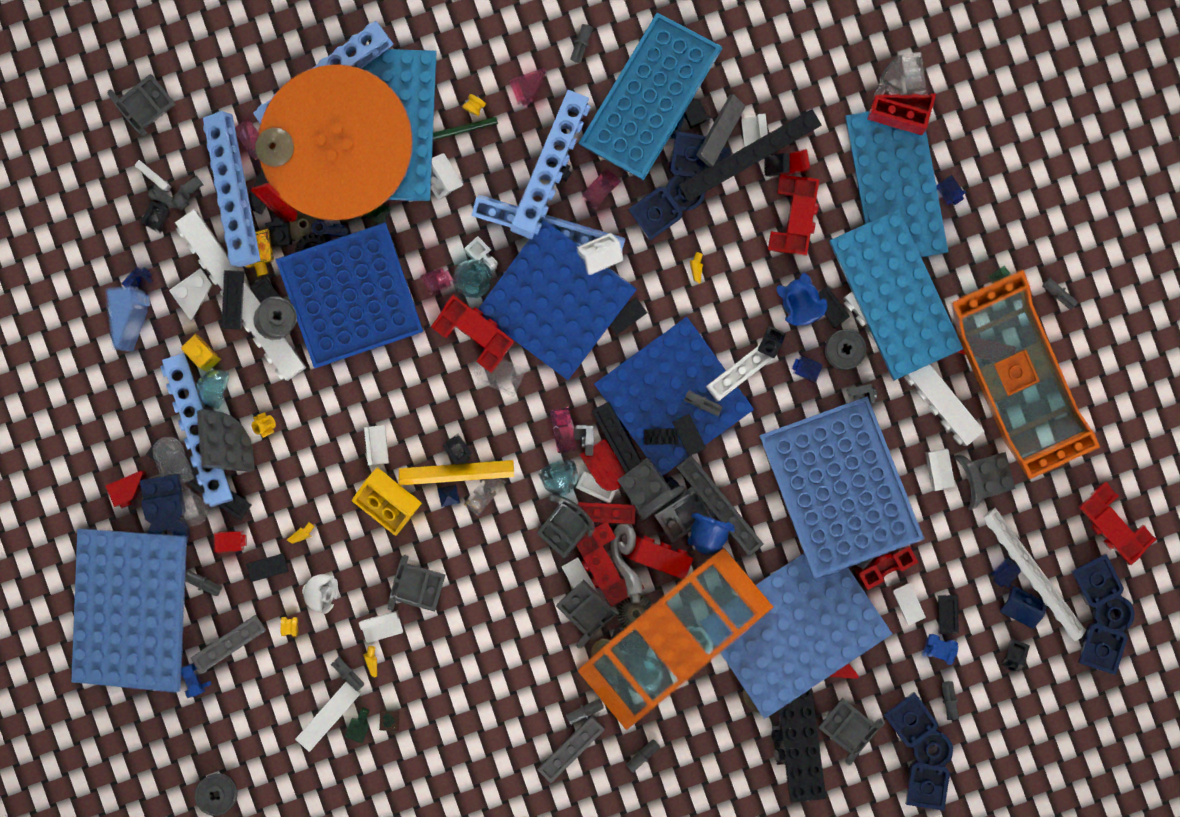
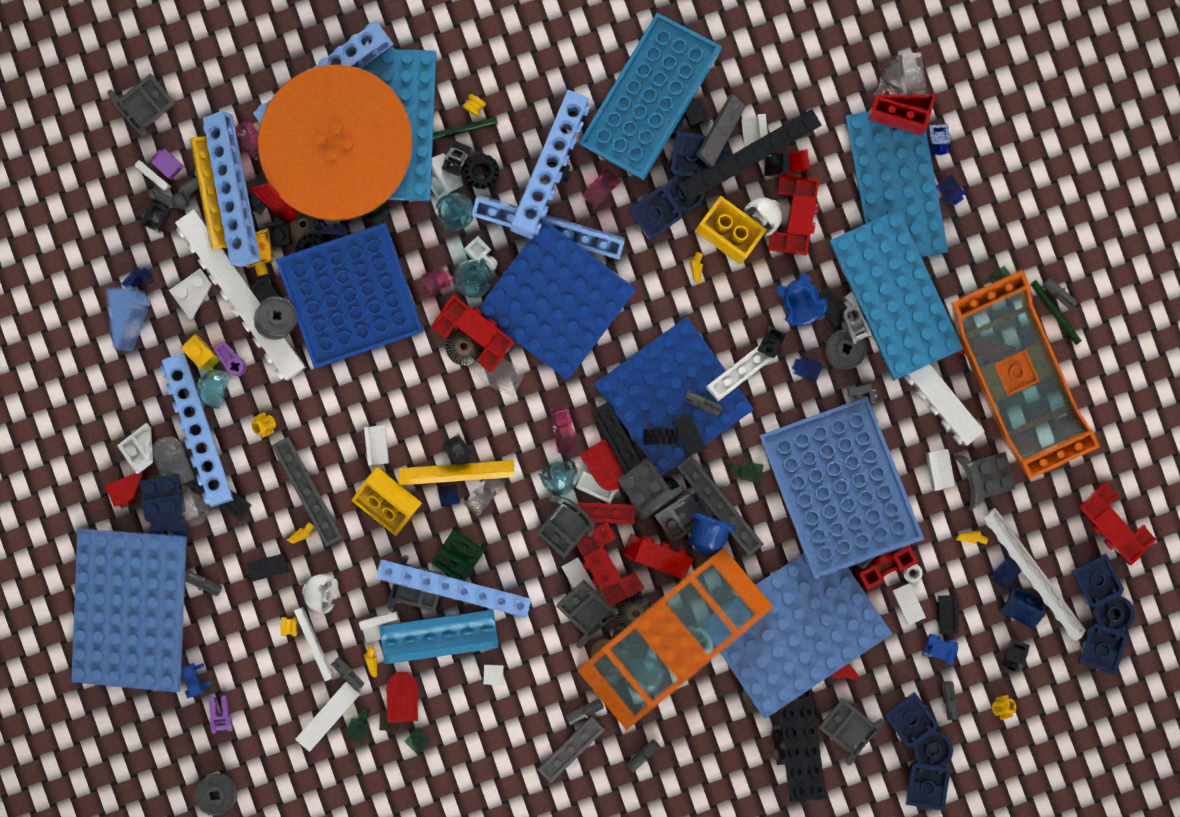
(138, 448): none -> white wing
(167, 164): none -> medium lavender brick
(208, 192): none -> yellow tile
(224, 442): dark grey plate -> none
(226, 717): none -> medium lavender piece
(228, 644): flat silver tile -> none
(229, 357): none -> medium lavender piece
(230, 541): red slope -> none
(232, 300): black plate -> none
(283, 150): dark tan dish -> none
(307, 491): none -> dark grey plate
(314, 643): none -> white tile
(402, 698): none -> red window
(417, 740): none -> clear green plate
(438, 636): none -> dark azure plate
(453, 588): none -> light blue brick
(454, 211): none -> clear light blue cylinder
(456, 158): none -> black window
(458, 556): none -> dark green slope
(460, 356): none -> dish
(470, 171): none -> black tyre
(493, 674): none -> white tile
(527, 86): clear pink slope -> none
(581, 43): dark grey axle -> none
(586, 434): dark grey bracket -> none
(601, 253): white panel -> none
(628, 315): black tile -> none
(632, 580): light grey plant -> none
(730, 230): none -> yellow slope
(749, 471): none -> clear green plate
(766, 213): none -> white cylinder
(856, 326): none -> light grey piece
(918, 575): none -> white plate
(939, 139): none -> clear blue bracket
(972, 537): none -> yellow bar
(1004, 707): none -> yellow gear
(1056, 313): none -> dark green piece

